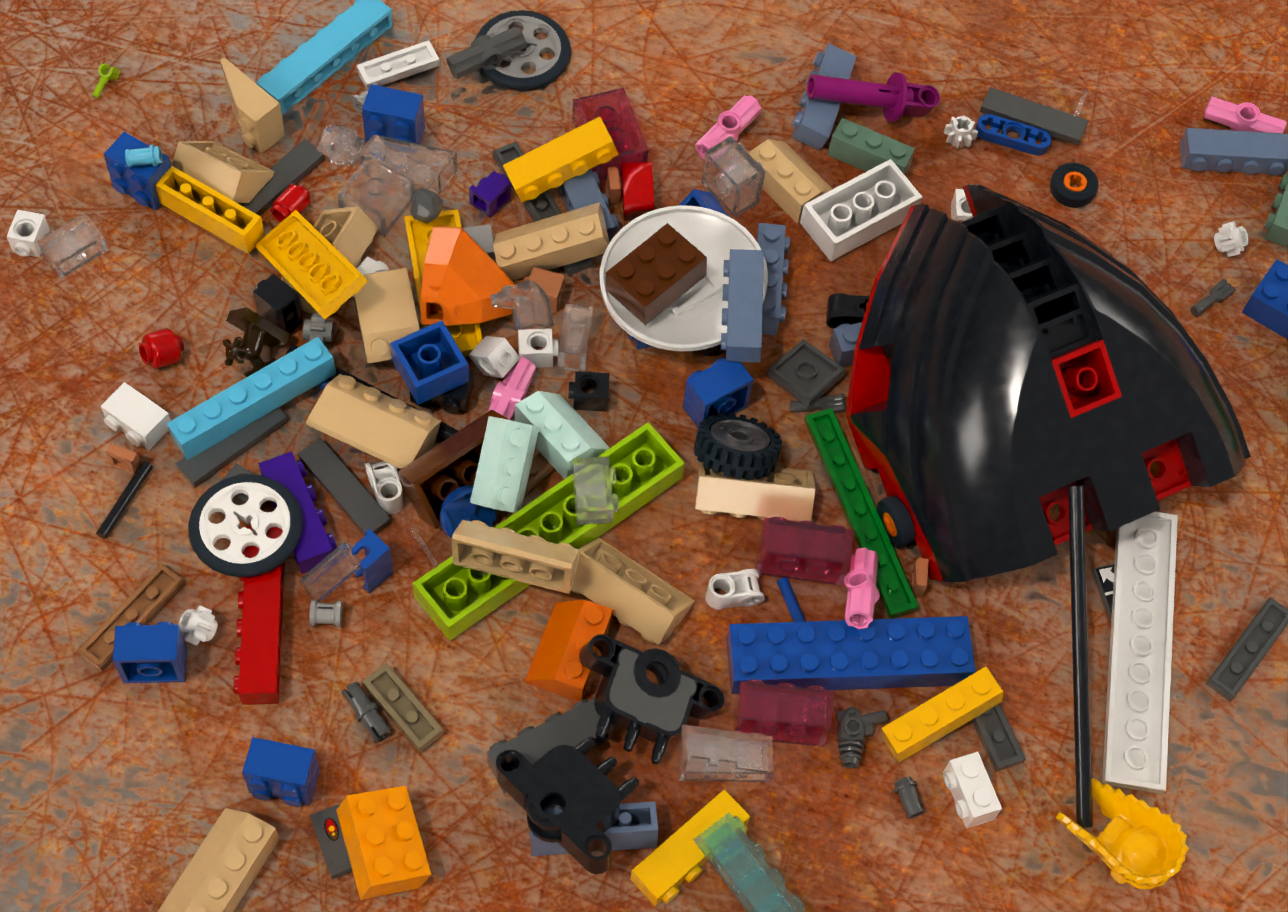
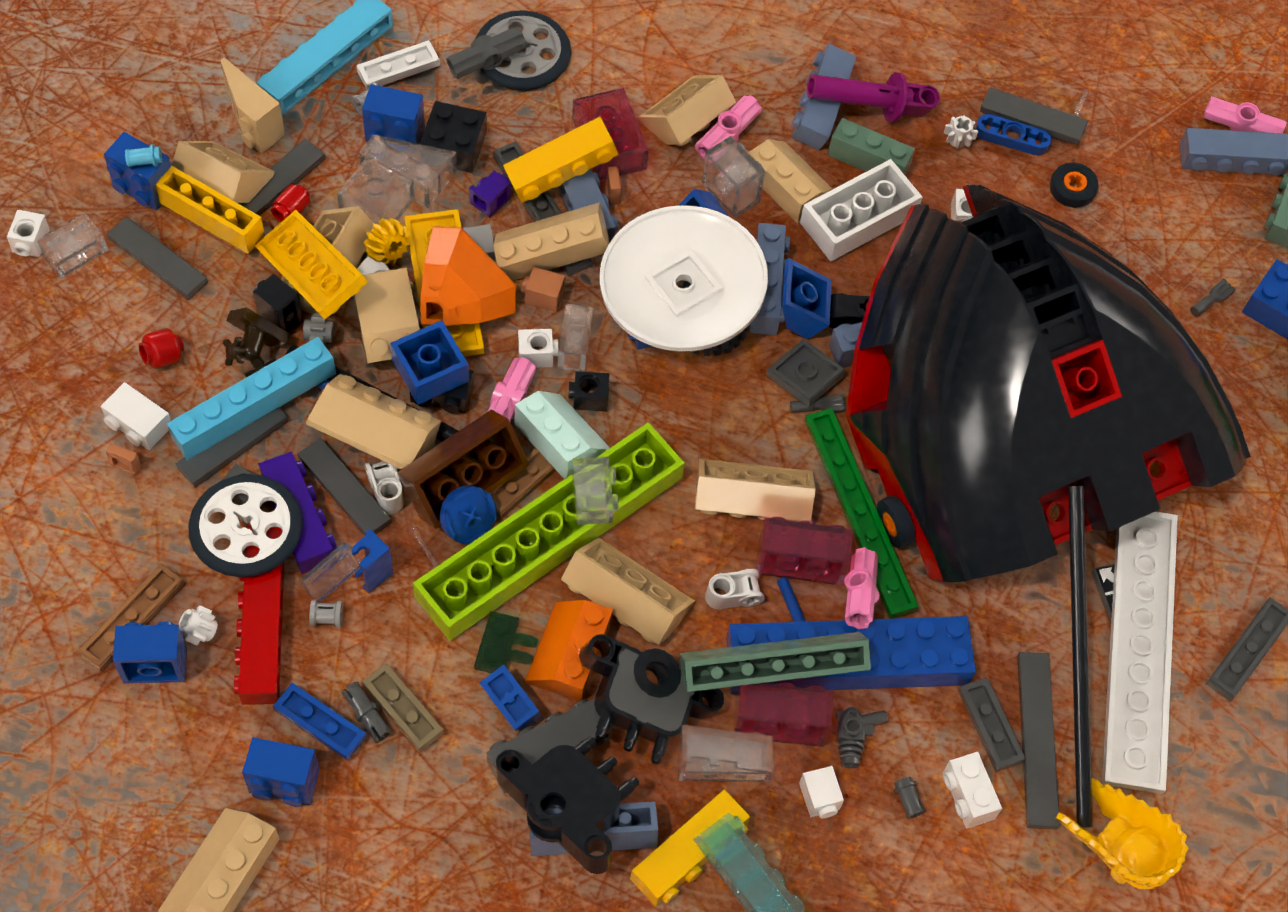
(103, 72): lime hand -> none
(124, 500): black bar -> none
(157, 258): none -> dark grey tile
(319, 721): none -> blue plate
(331, 841): dark grey slope -> none
(340, 145): clear brick -> none
(383, 842): light orange brick -> none
(387, 241): none -> yellow gear
(426, 205): dark grey rock -> none
(456, 130): none -> black brick
(494, 356): white brick -> none
(498, 642): none -> clear green hinge
(504, 464): light aqua slope -> none
(511, 699): none -> blue hinge
(515, 555): tan slope -> none
(528, 304): clear brick -> none
(637, 189): red piece -> none
(656, 274): reddish brown brick -> none
(688, 109): none -> tan slope
(716, 390): blue brick -> none
(737, 446): black wheel -> none
(745, 305): sand blue brick -> none
(774, 661): none -> sand green brick
(805, 299): none -> blue slope
(821, 792): none -> white brick
(919, 577): nougat tile -> none
(942, 714): yellow brick -> none
(1038, 741): none -> dark grey tile
(1231, 239): white gear -> none

